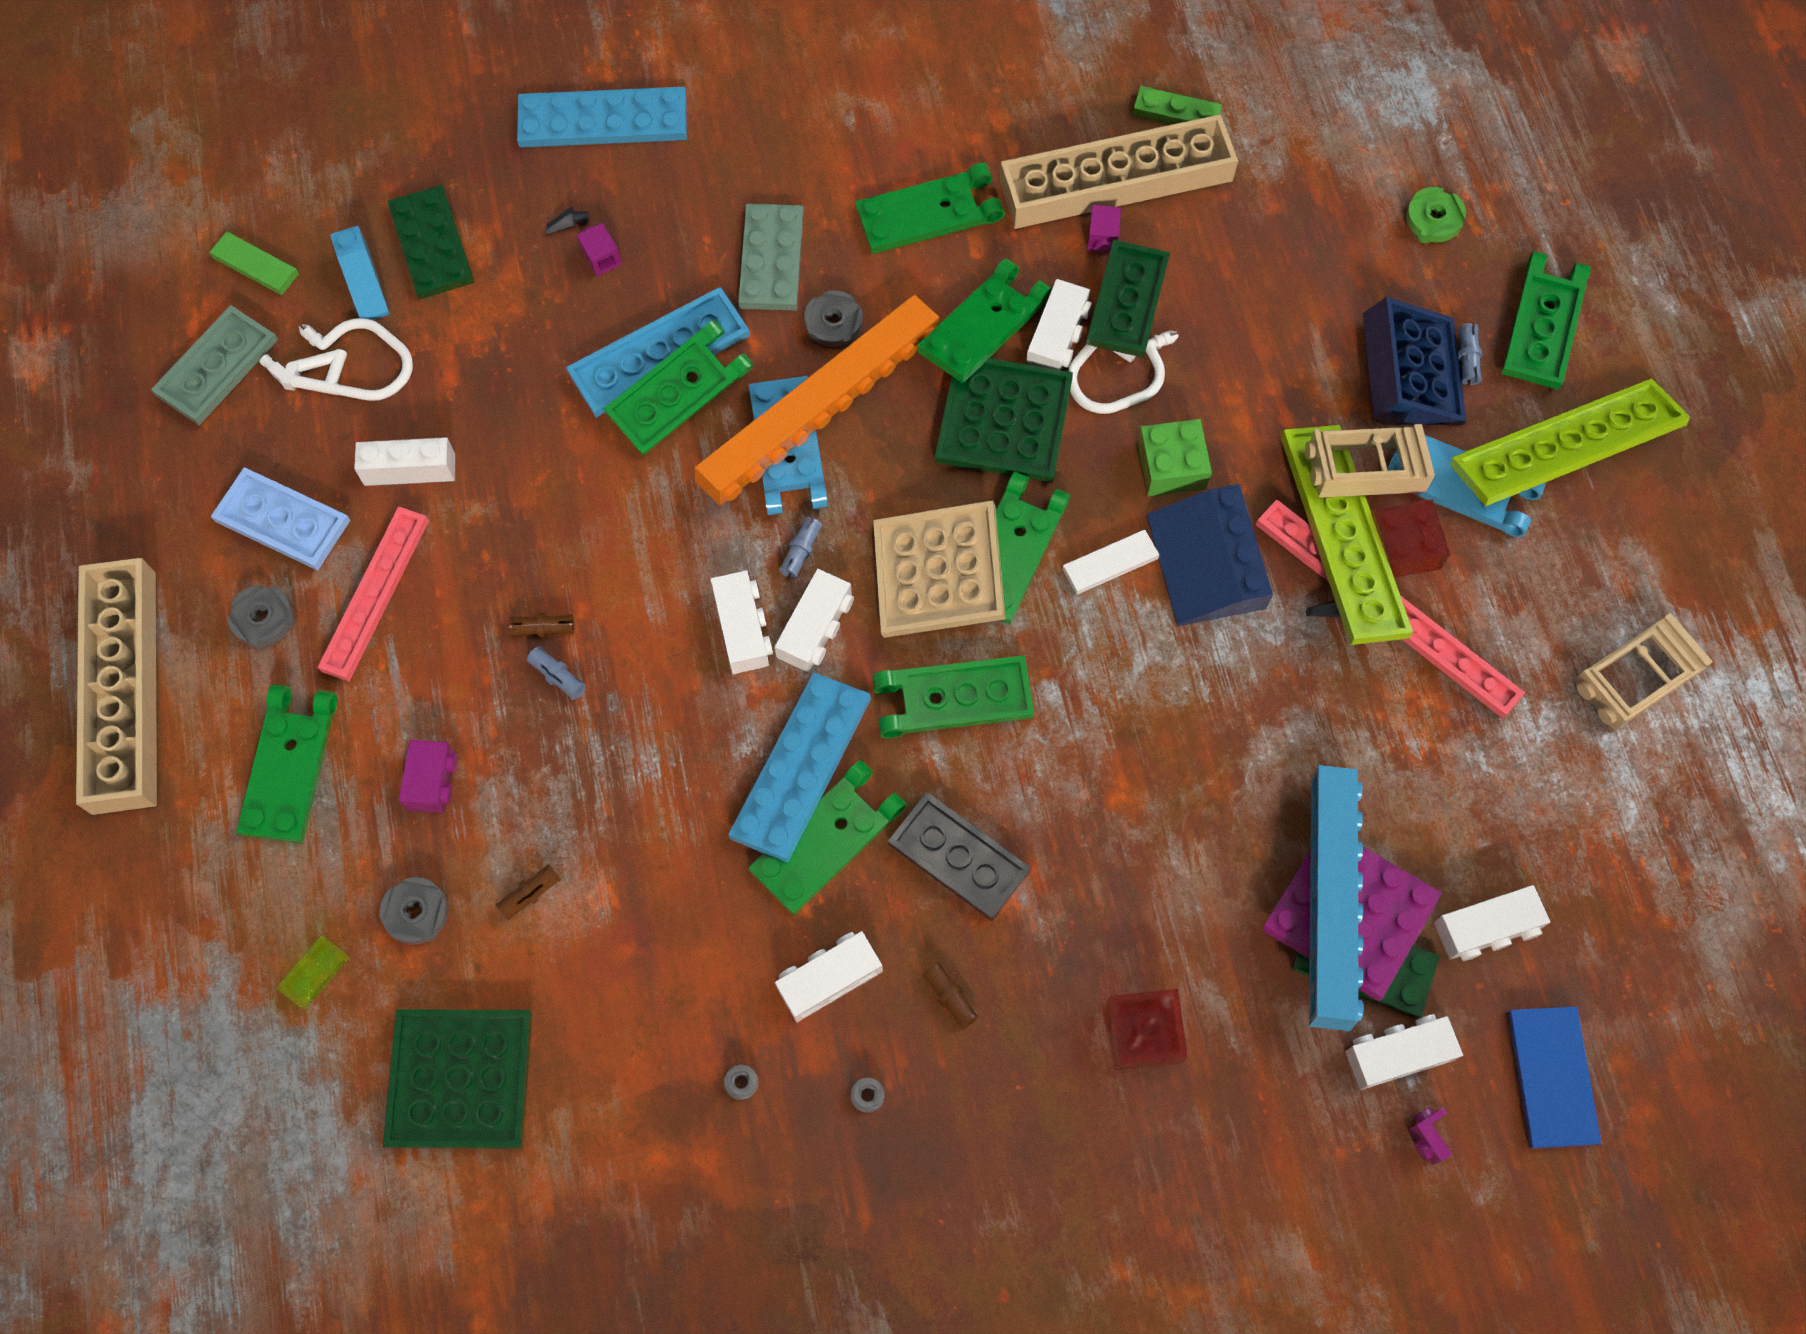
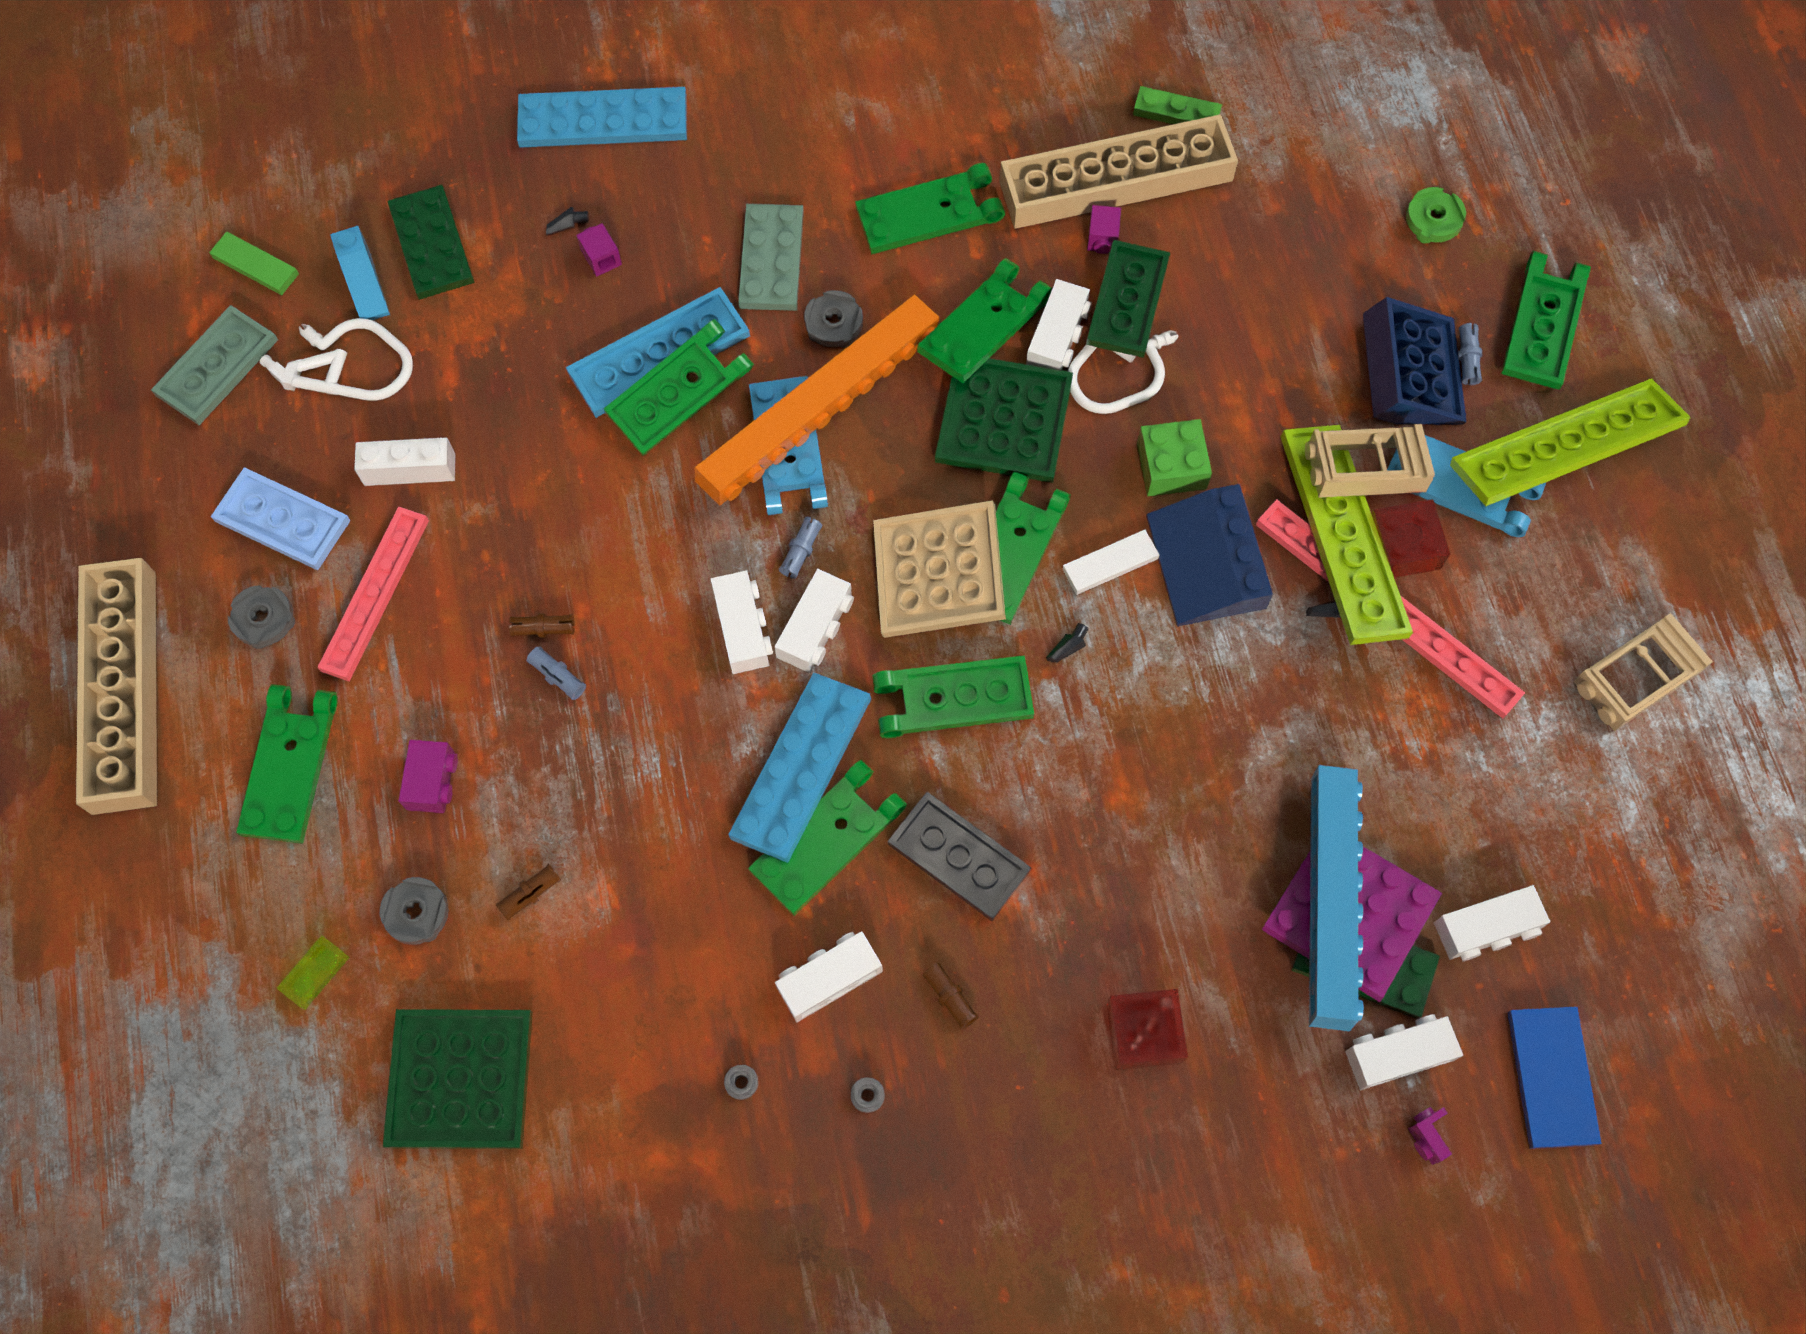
(1069, 644): none -> black bar

